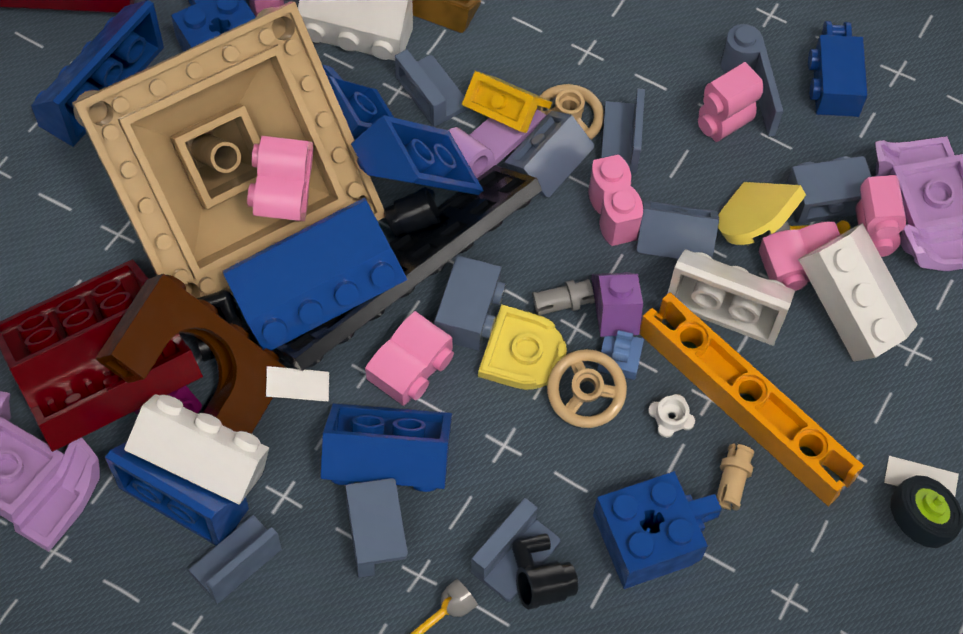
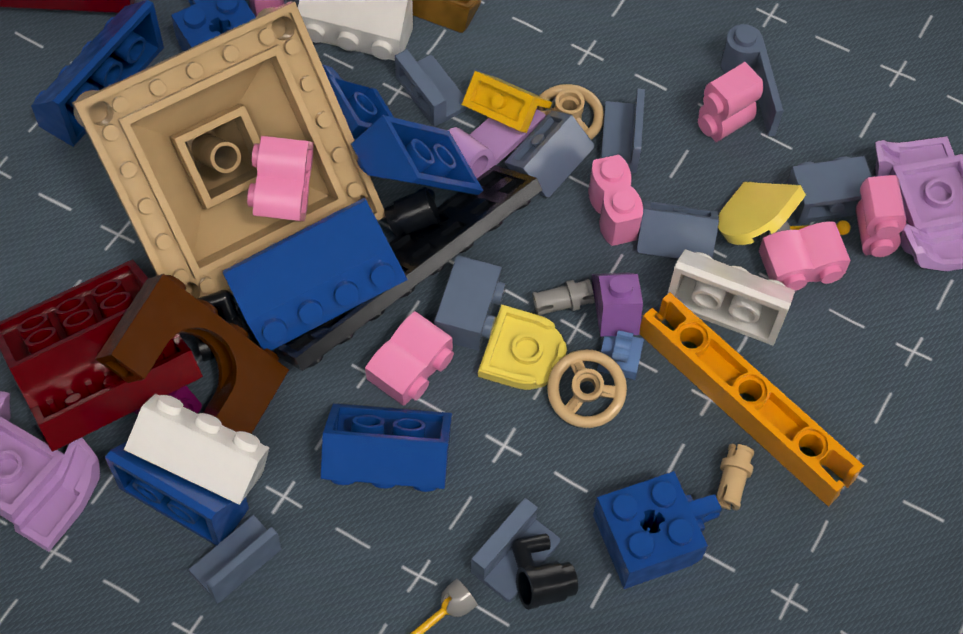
(297, 384): white sticker -> none
(375, 524): sand blue panel -> none
(671, 404): white plate -> none
(838, 72): blue brick -> none
(859, 294): white slope -> none
(901, 469): white sticker -> none
(926, 511): black wheel -> none

